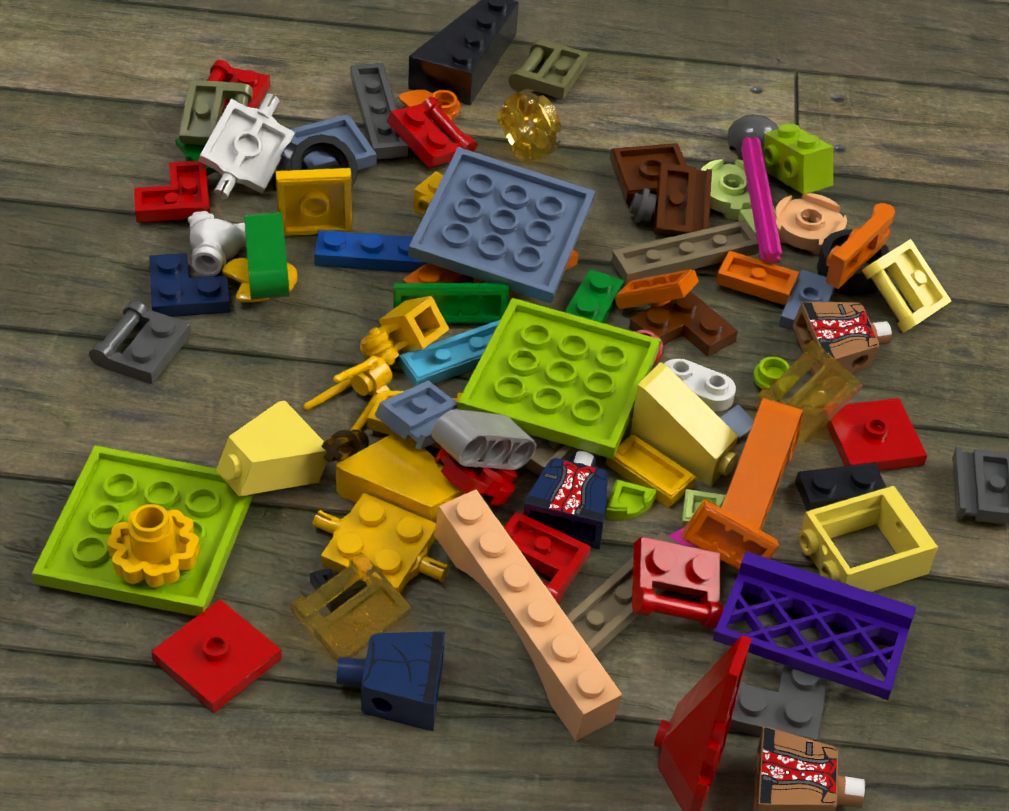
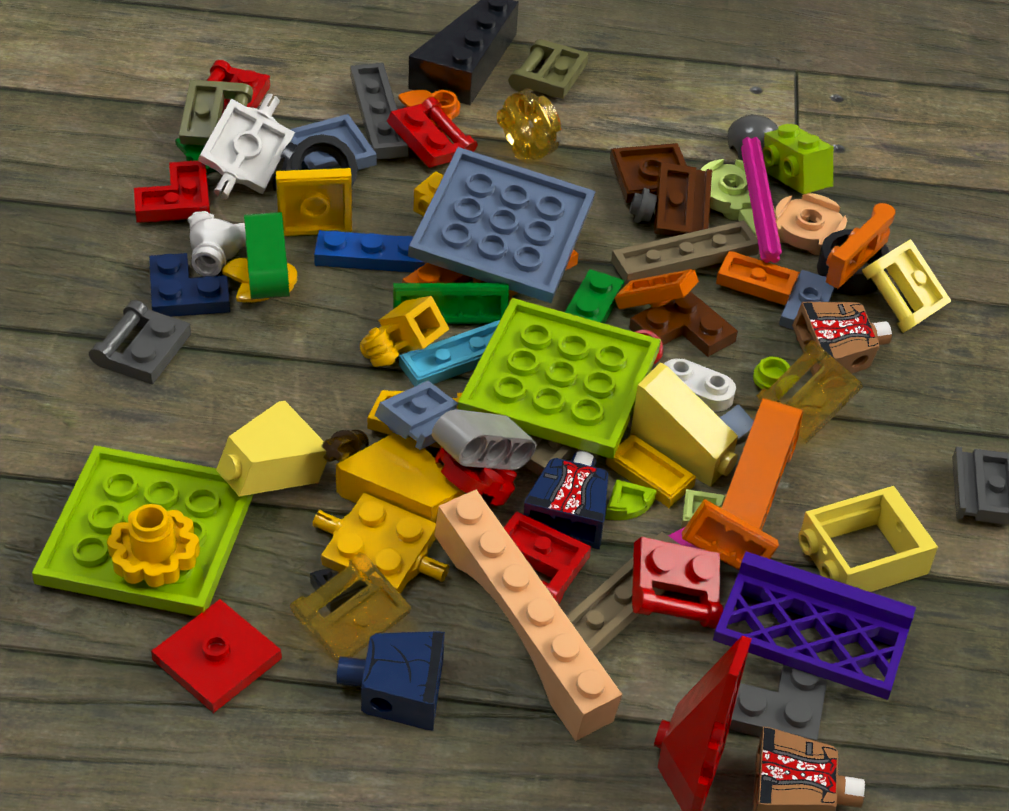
(365, 378): yellow plant -> none
(837, 484): black plate -> none
(876, 434): red plate -> none

